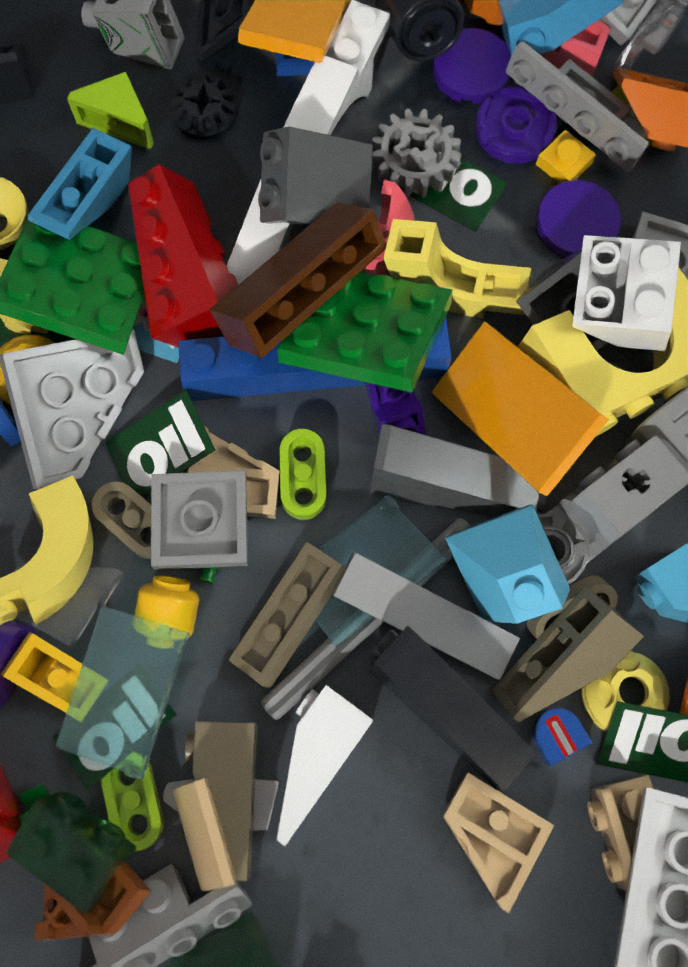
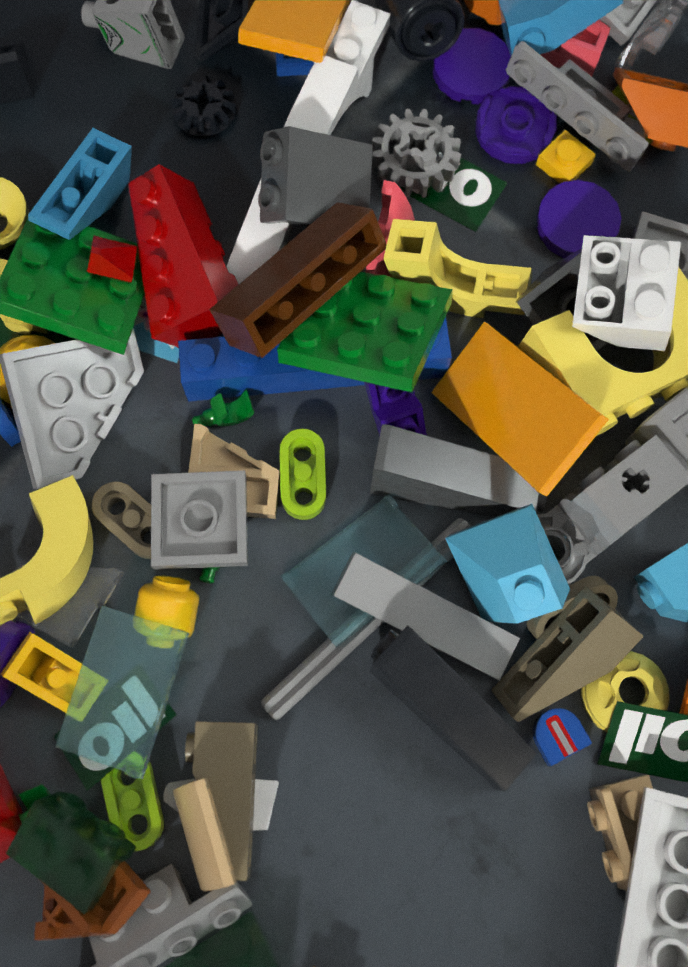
(112, 109): lime slope -> none
(112, 259): none -> red slope
(160, 443): sticker -> none
(226, 413): none -> green piece
(287, 615): dark tan plate -> none
(320, 747): white slope -> none
(496, 836): tan wing -> none

